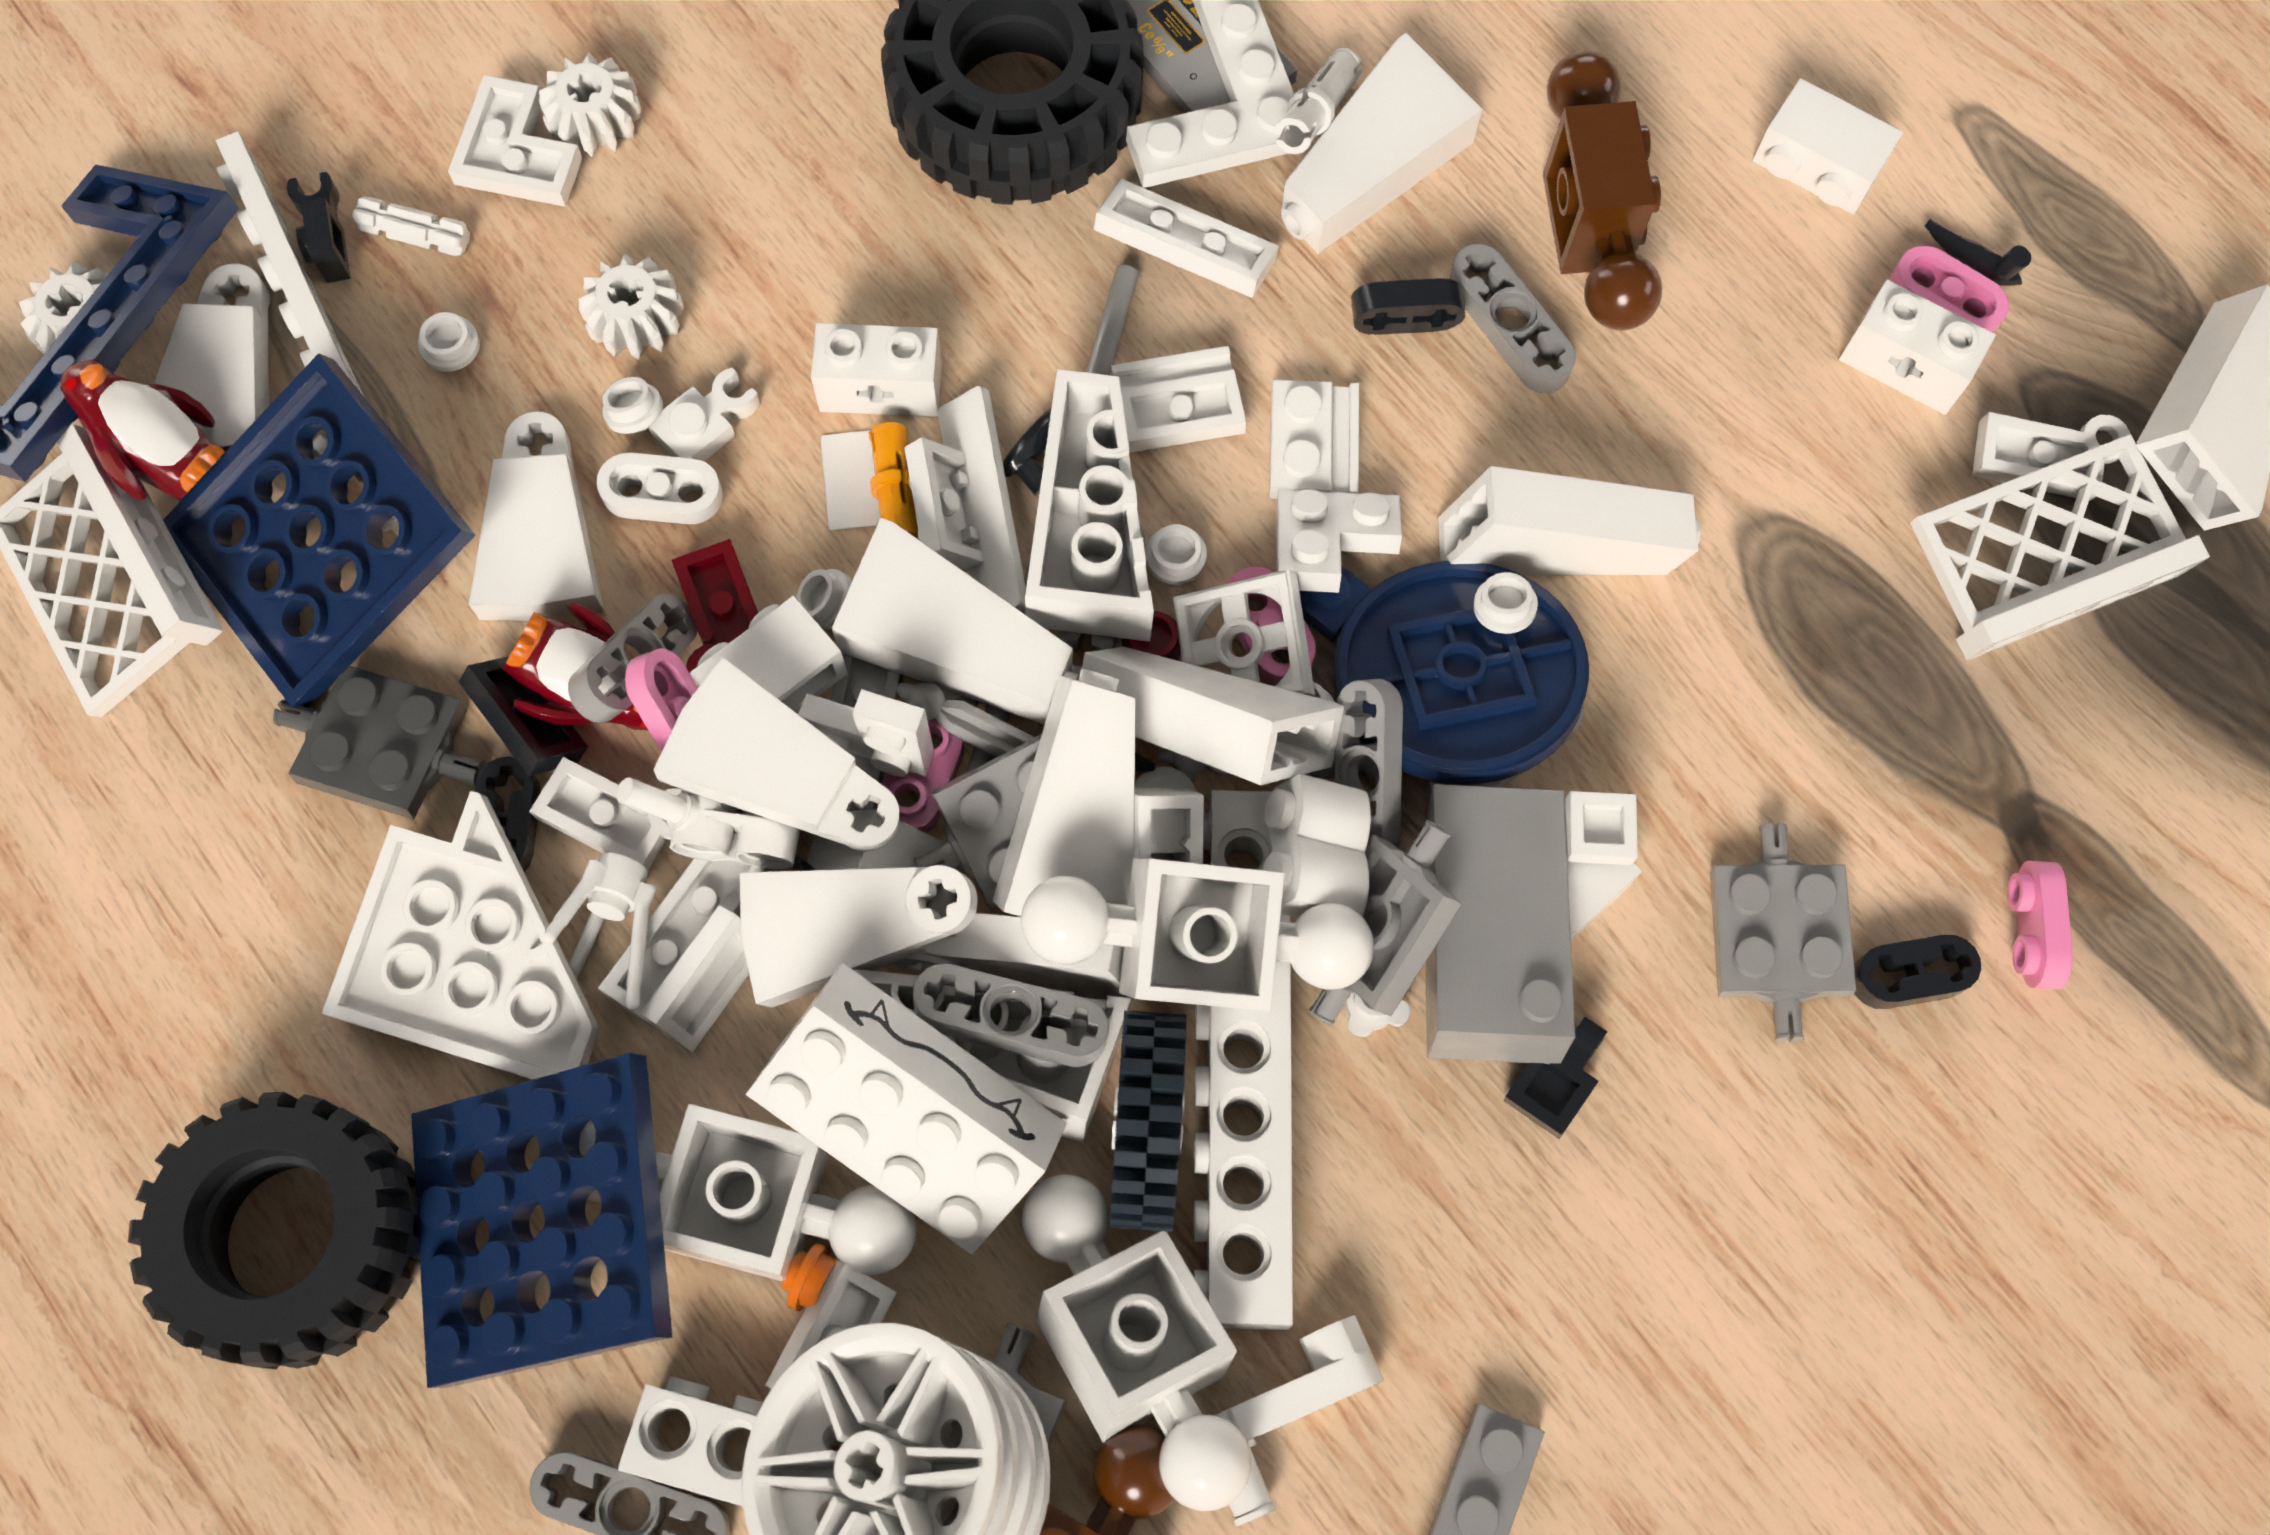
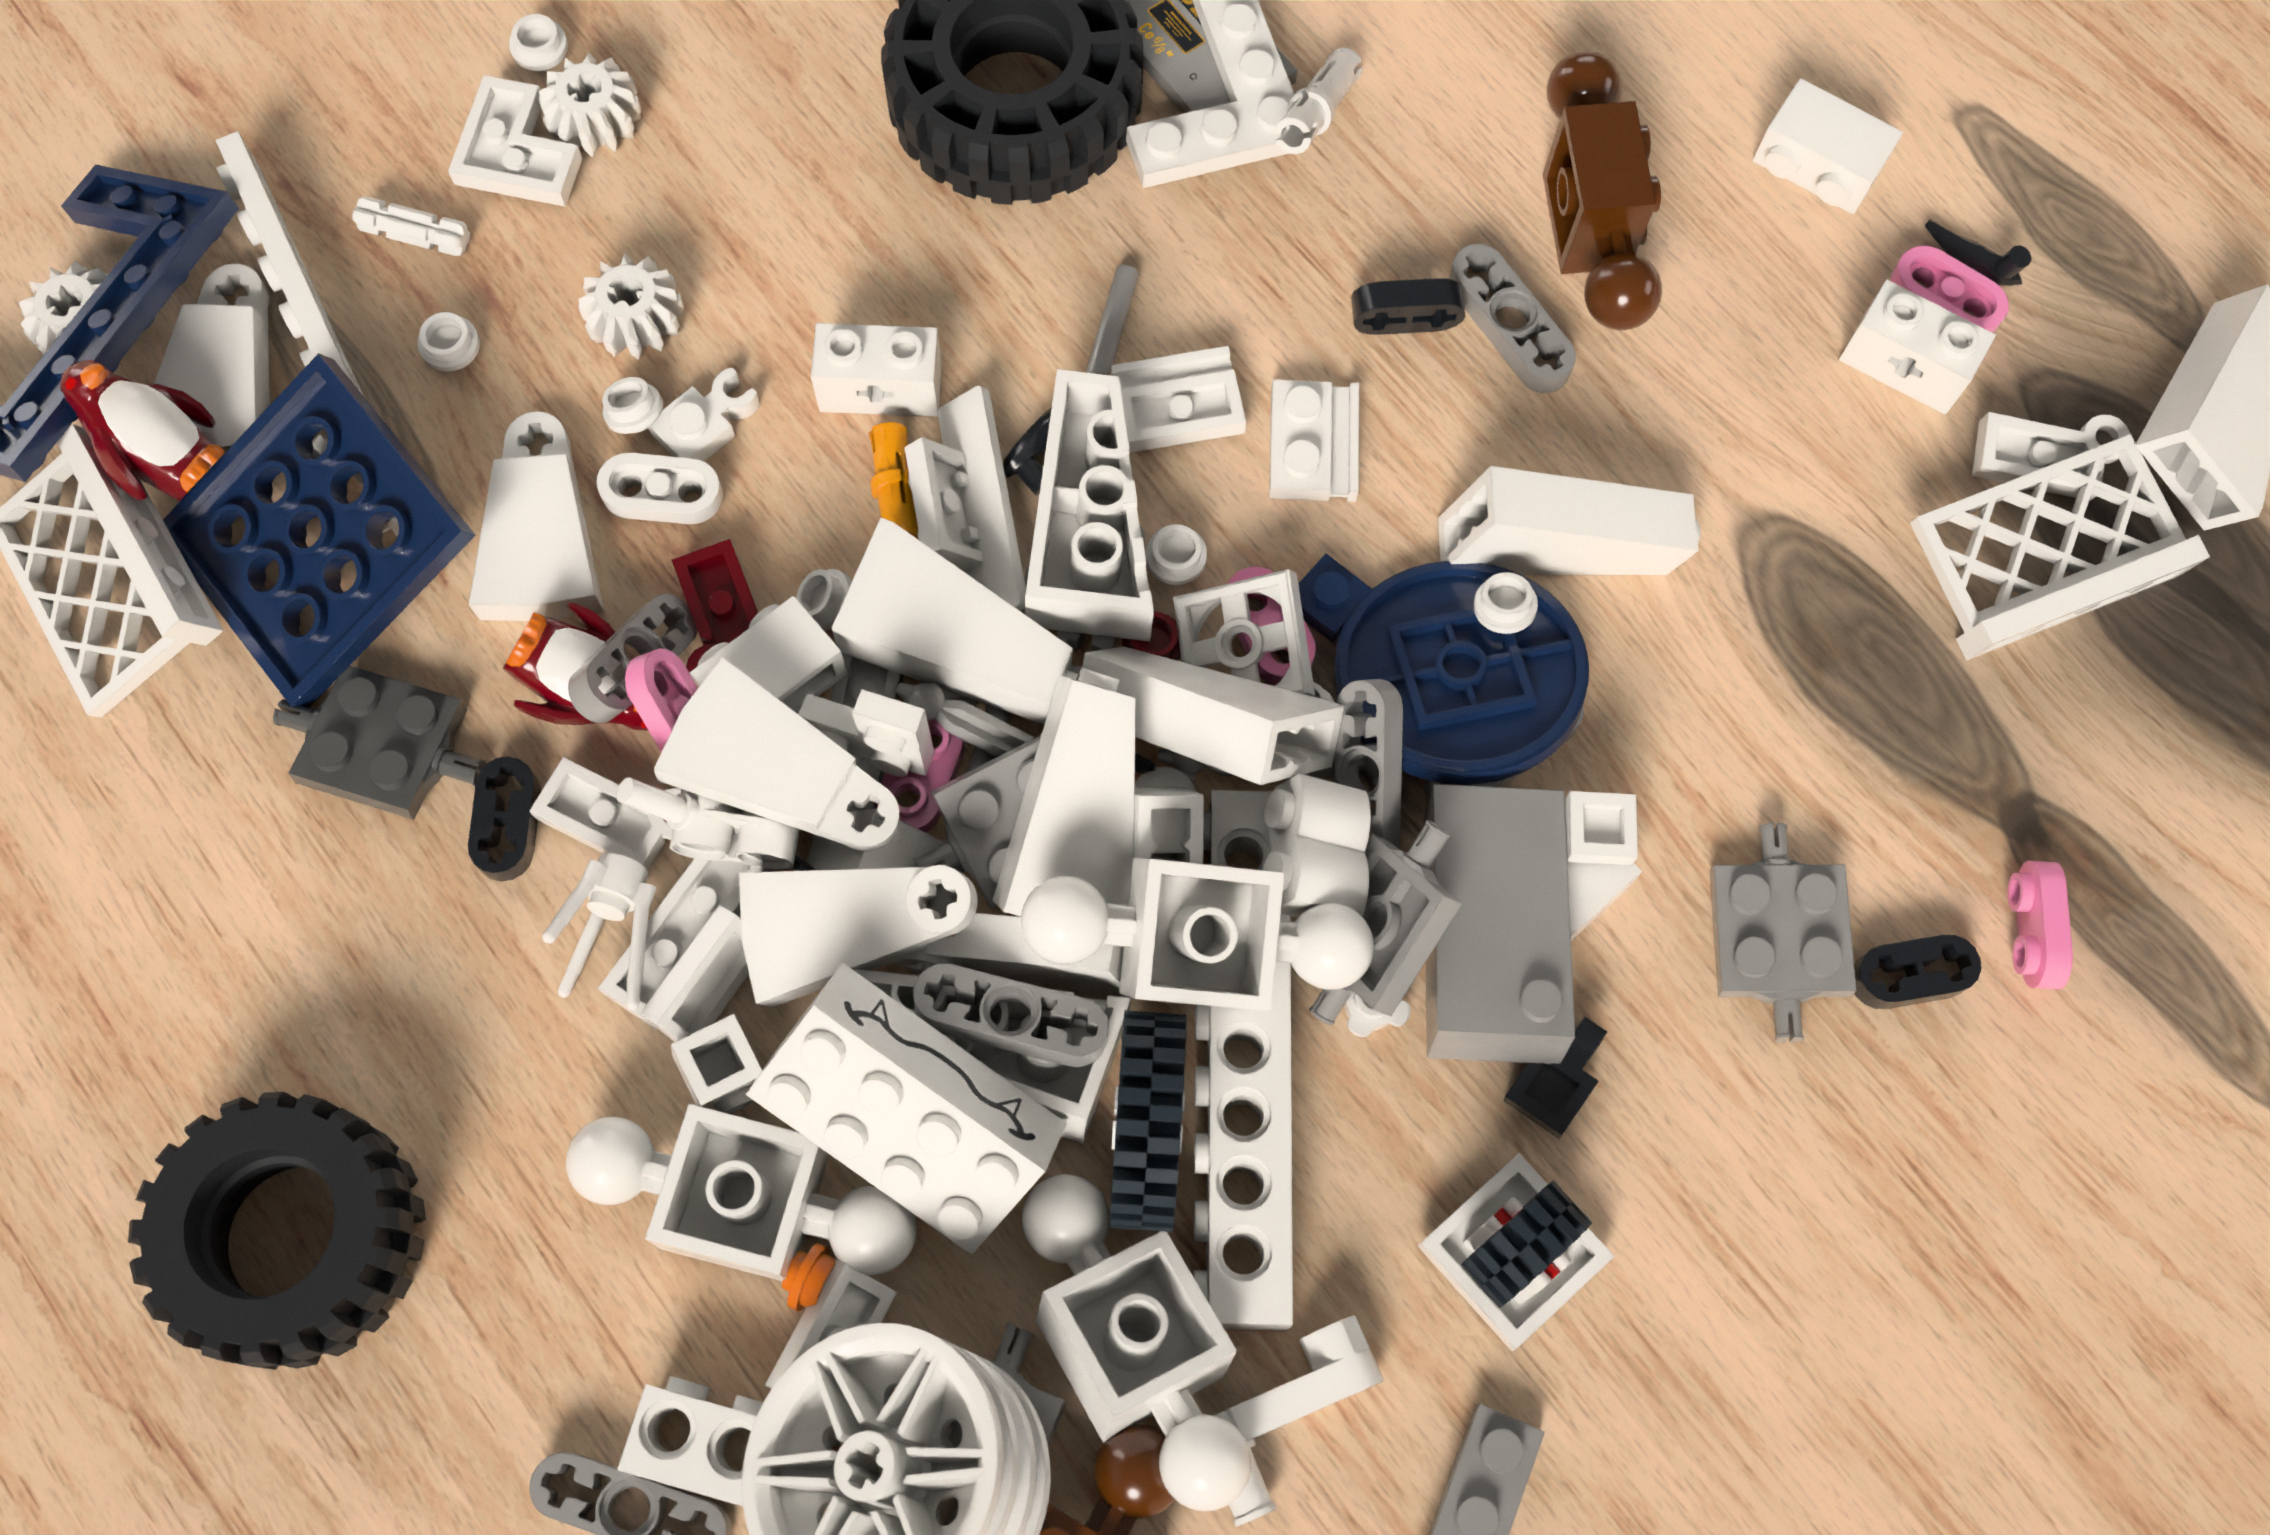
(322, 234): black plate -> none
(458, 955): white wing -> none
(532, 741): black plate -> none
(537, 43): none -> white plate
(624, 1235): dark blue piece -> none
(717, 1065): none -> white brick
(847, 478): white sticker -> none
(1186, 238): white plate -> none
(1321, 524): white plate -> none
(1381, 144): white slope -> none
(1517, 1251): none -> white plate

